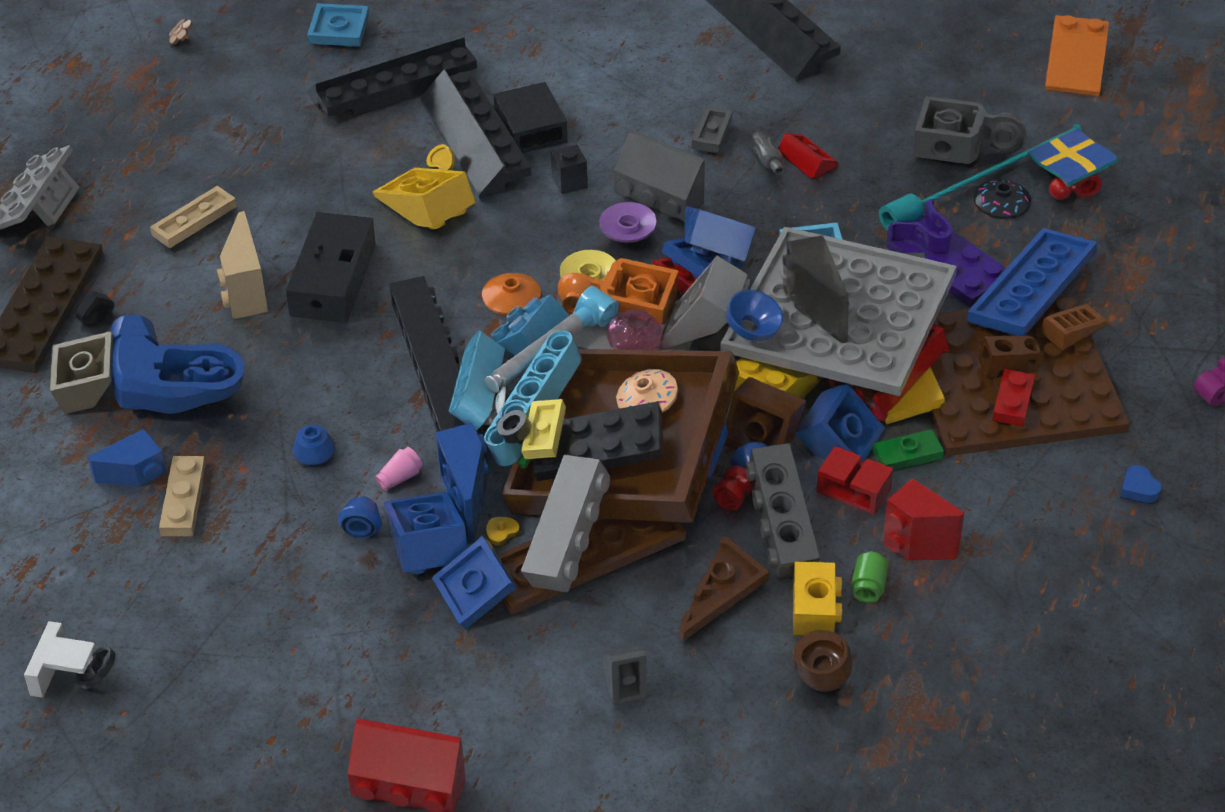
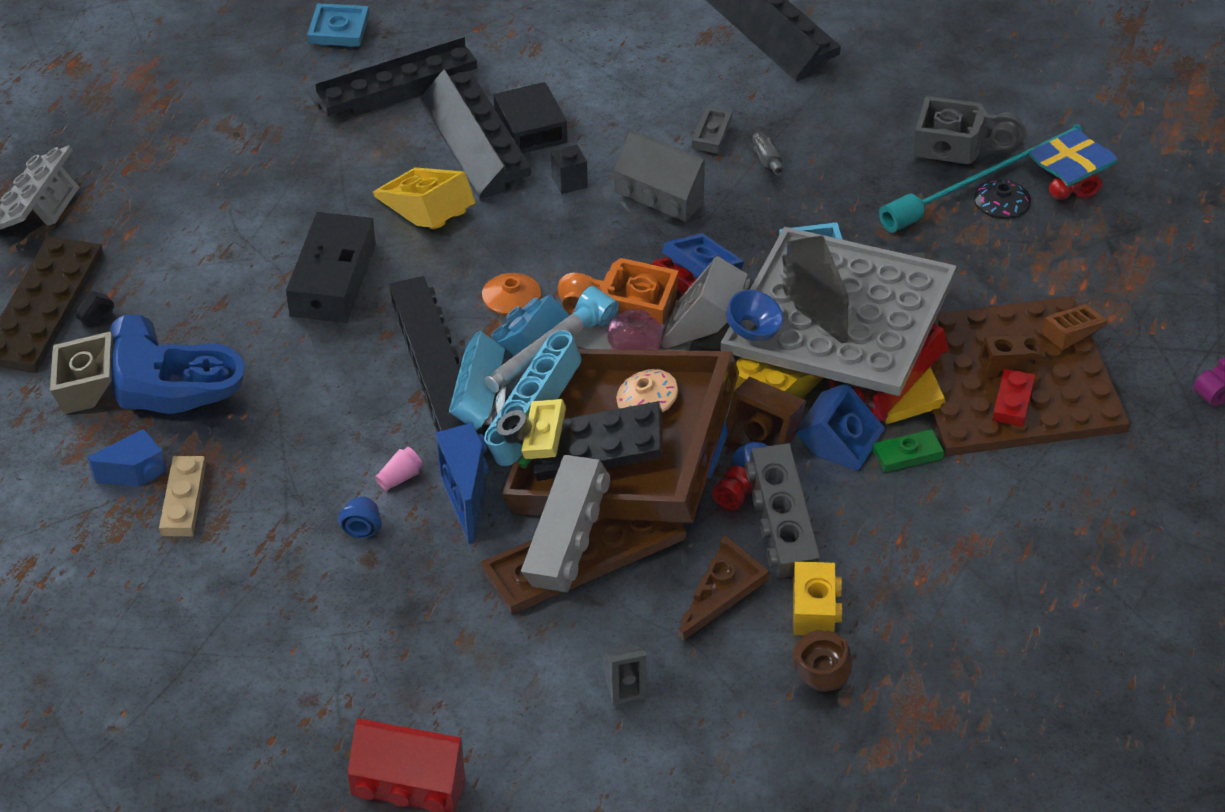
(65, 654): white piece -> none
(180, 31): medium nougat plant -> none
(193, 216): tan plate -> none
(241, 272): tan slope -> none
(313, 445): blue cone -> none
(425, 531): blue slope -> none
(441, 157): yellow piece -> none
(474, 582): blue plate -> none
(501, 529): yellow piece -> none
(589, 262): light yellow dish -> none
(628, 222): medium lavender dish -> none
(718, 234): blue slope -> none
(806, 155): red slope -> none
(854, 481): red piece -> none
(869, 577): bright green brick -> none
(922, 524): red slope -> none
(940, 243): dark purple plate -> none
(1032, 282): blue plate -> none
(1077, 55): orange slope -> none
(1140, 485): blue tile -> none

